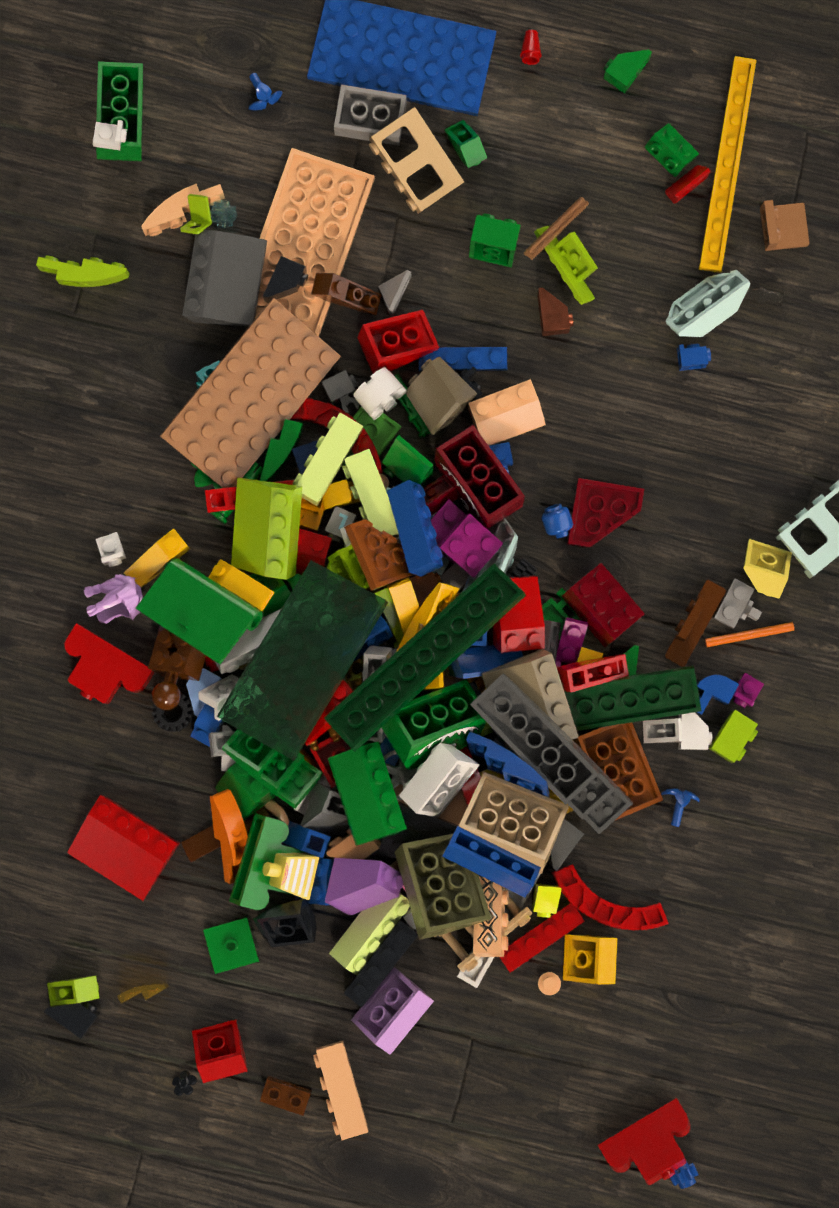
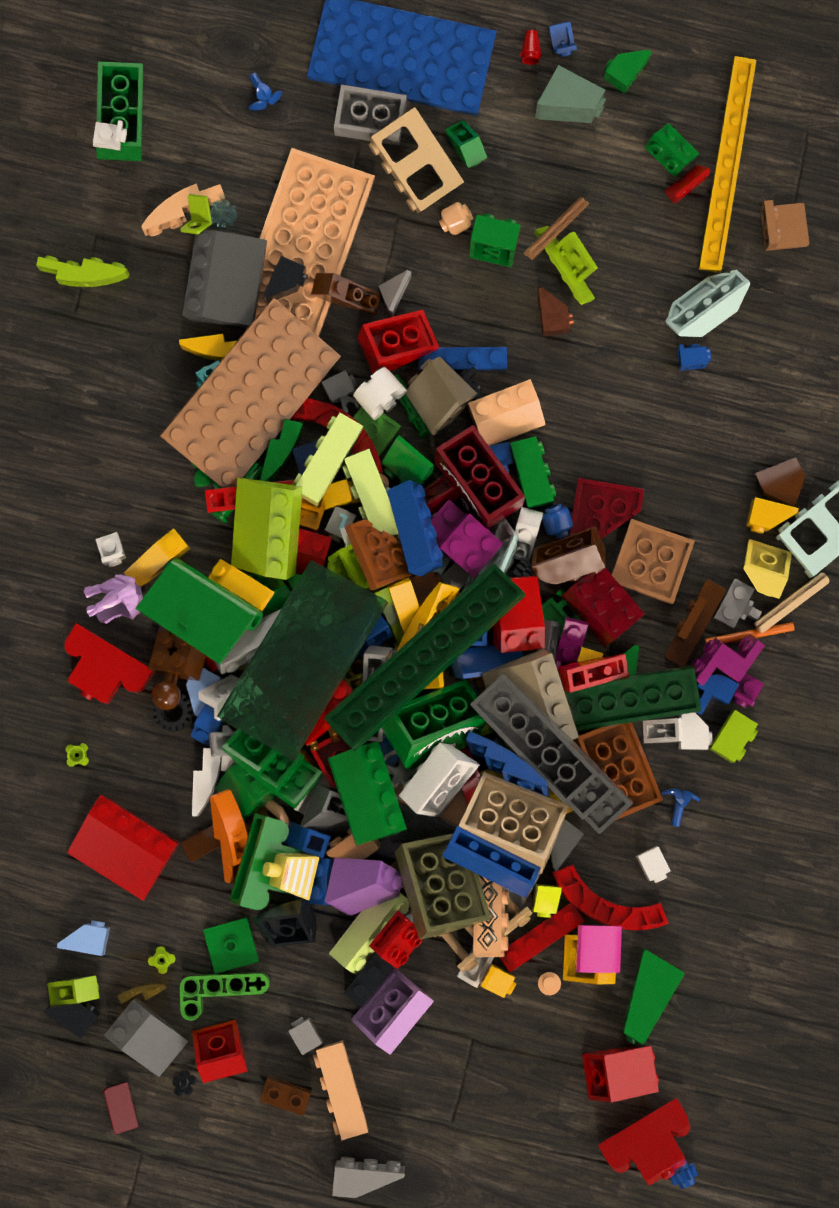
(72, 759): none -> lime plate
(87, 939): none -> light blue slope
(121, 1108): none -> dark red slope
(146, 1037): none -> slope
(161, 966): none -> lime plate
(205, 781): none -> white slope
(208, 347): none -> yellow slope
(225, 989): none -> bright green beam
(305, 1035): none -> light grey brick
(358, 1178): none -> light grey slope
(396, 940): none -> red bracket
(456, 218): none -> light nougat head
(498, 981): none -> yellow slope
(527, 530): none -> white slope
(532, 472): none -> green brick
(562, 38): none -> blue bracket
(569, 557): none -> reddish brown brick
(570, 98): none -> sand green slope
(599, 949): none -> dark pink slope
(620, 1073): none -> slope
(650, 993): none -> green slope
(652, 561): none -> medium nougat plate
(653, 864): none -> white brick
(726, 659): none -> magenta bracket
(768, 514): none -> yellow slope
(782, 482): none -> reddish brown slope
(792, 602): none -> tan axle

